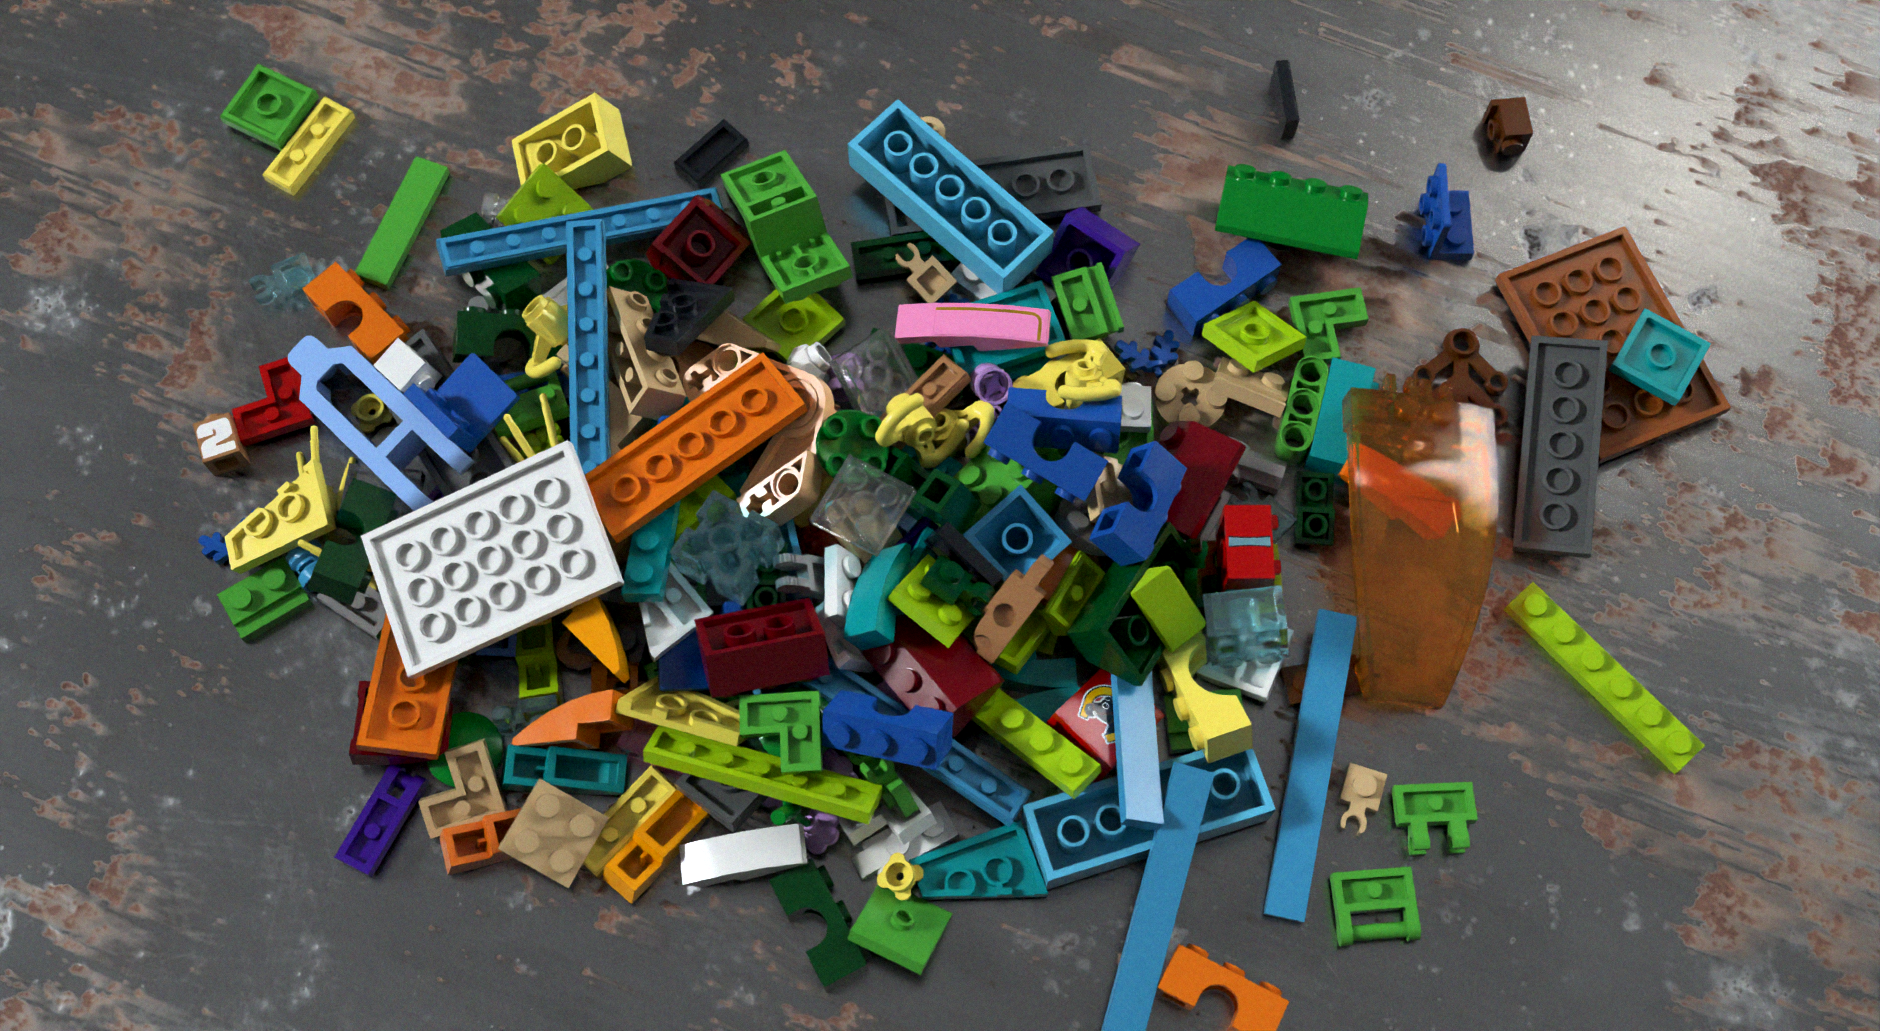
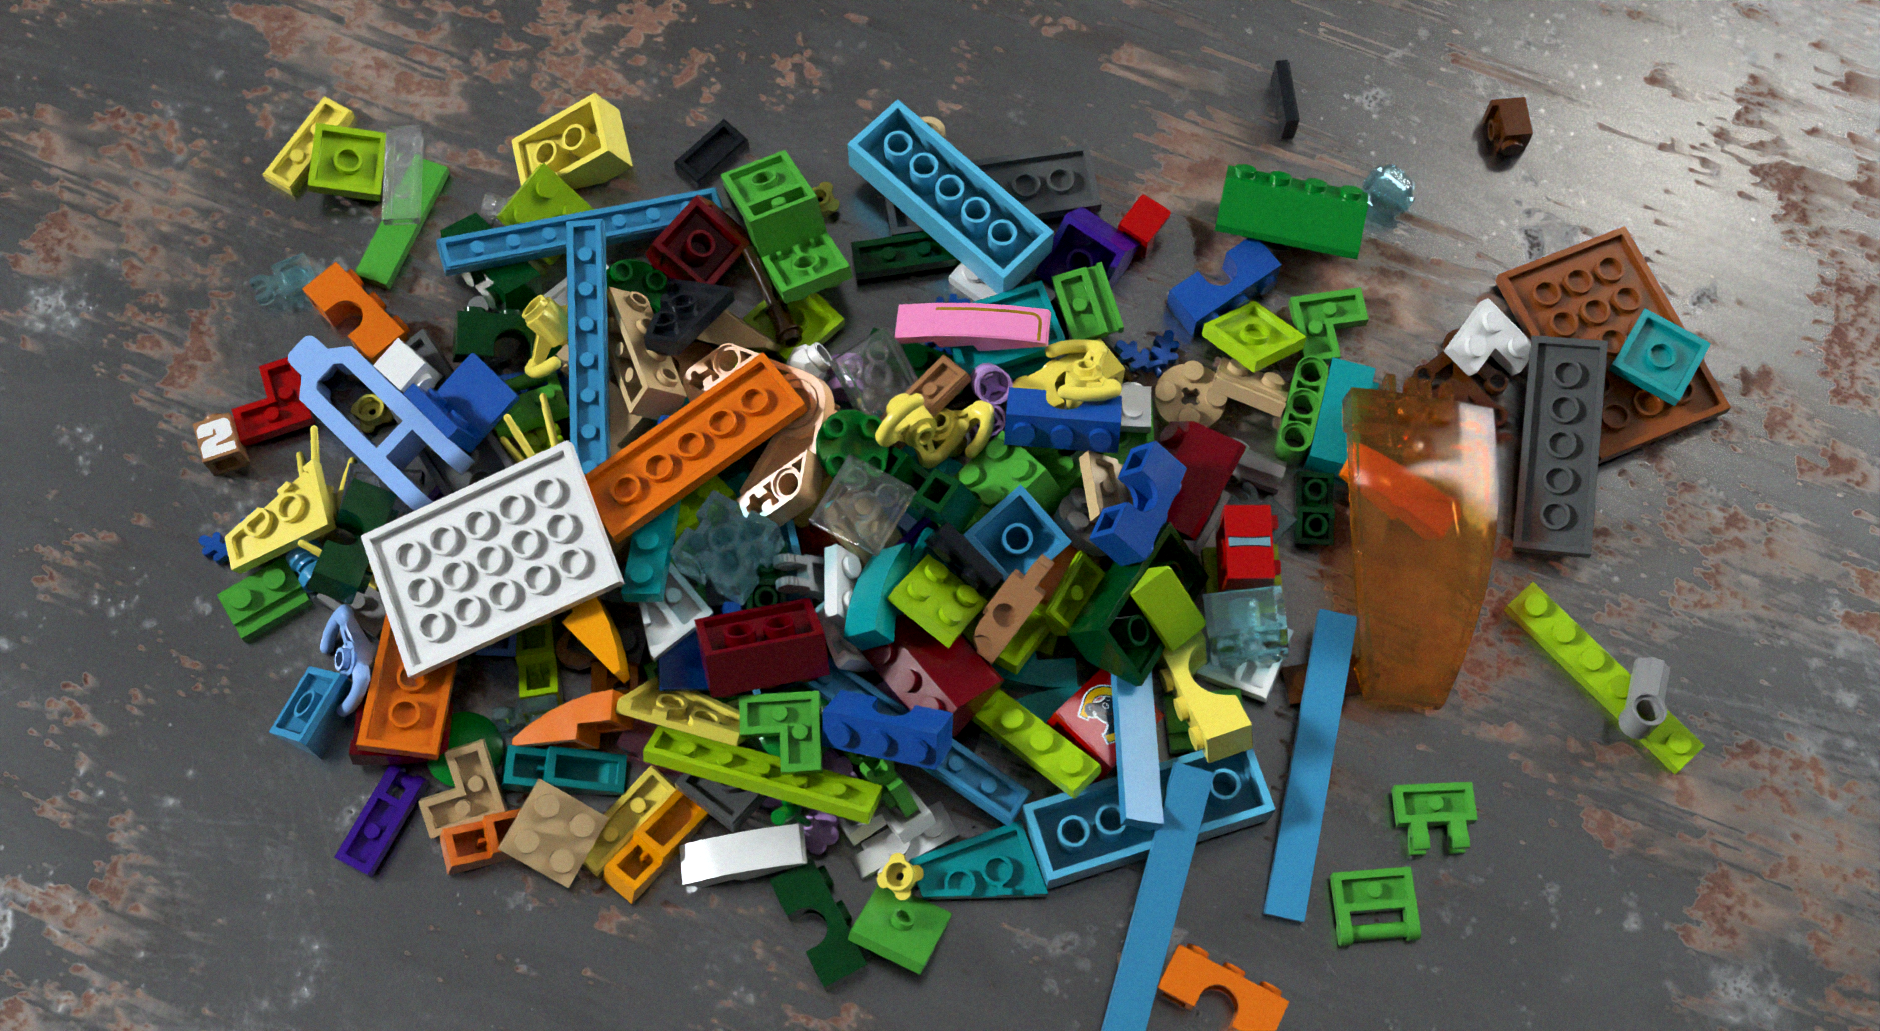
(269, 107): bright green plate -> none
(310, 713): none -> dark azure slope
(347, 162): none -> lime plate
(353, 659): none -> light blue piece
(403, 175): none -> clear tile
(787, 331): none -> dark brown pin
(829, 203): none -> light yellow plate
(928, 277): tan plate -> none
(953, 583): dark green plate -> none
(1014, 439): blue arch -> none
(1144, 222): none -> red panel
(1203, 576): dark green plate -> none
(1361, 792): tan plate -> none
(1389, 189): none -> clear light blue head
(1447, 219): blue bracket -> none
(1487, 334): none -> white plate
(1647, 696): none -> light grey piece

